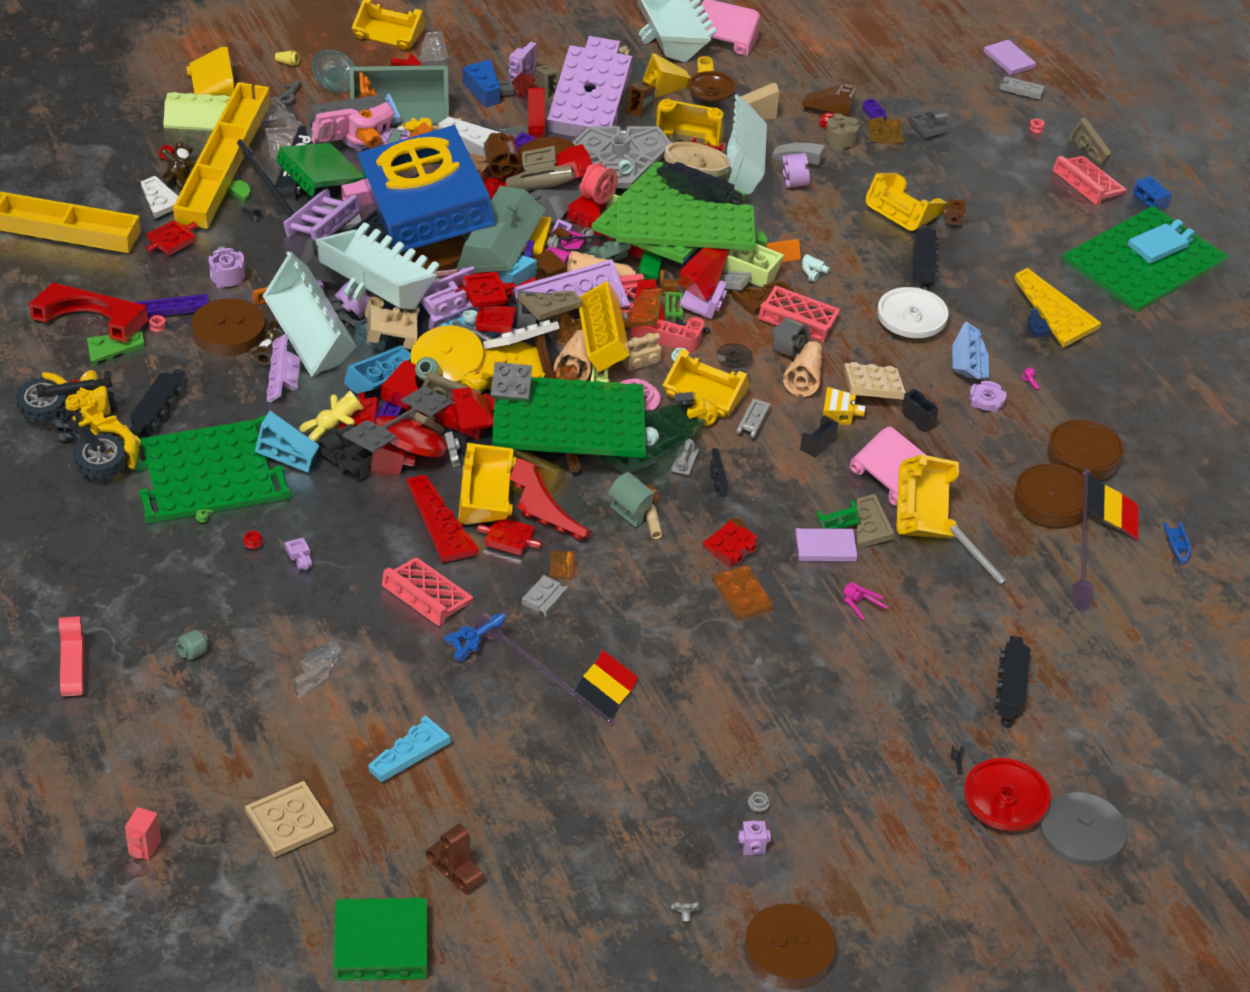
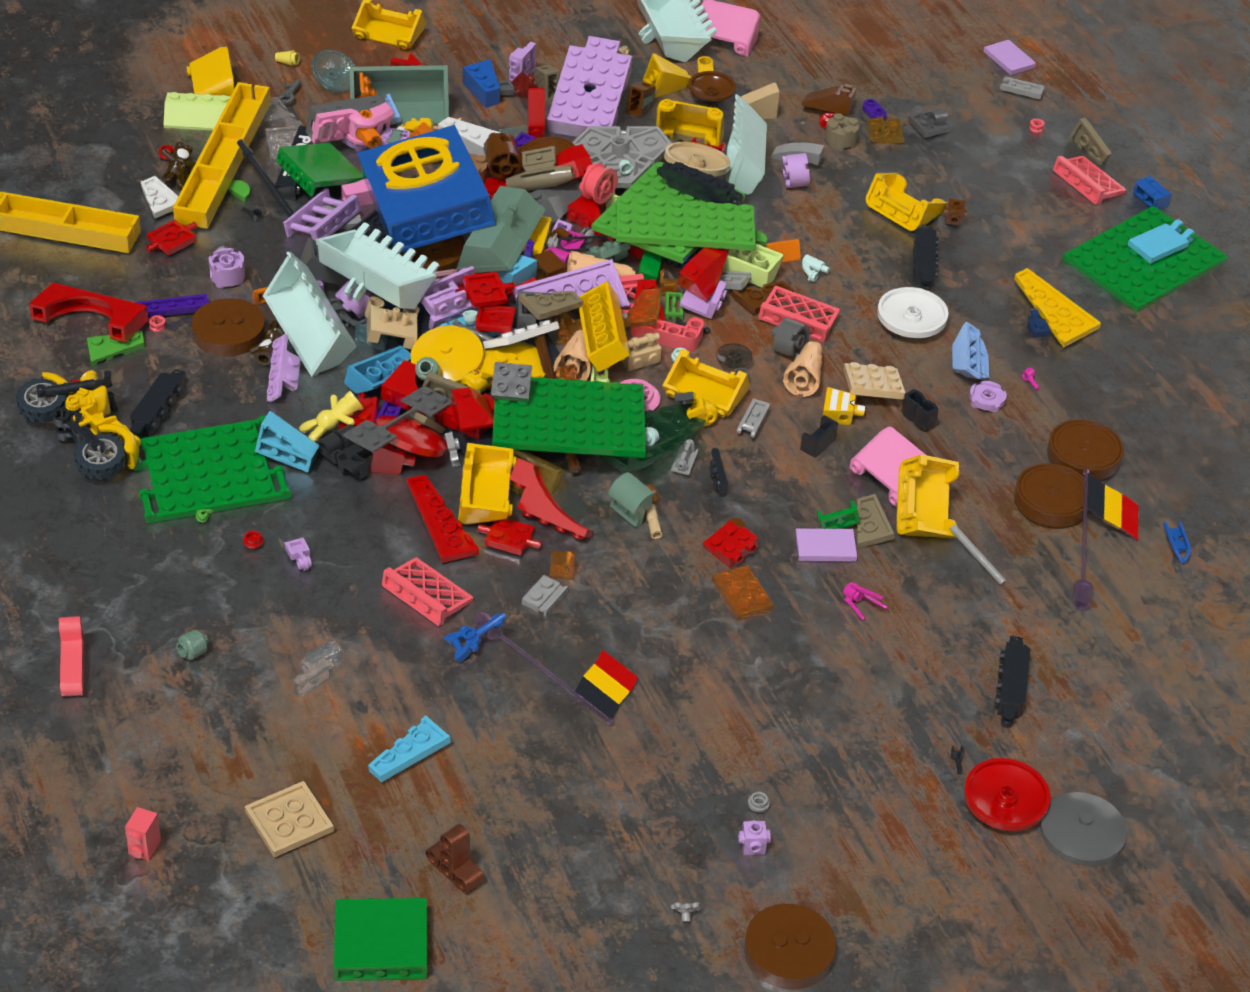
(433, 49): clear wing -> none

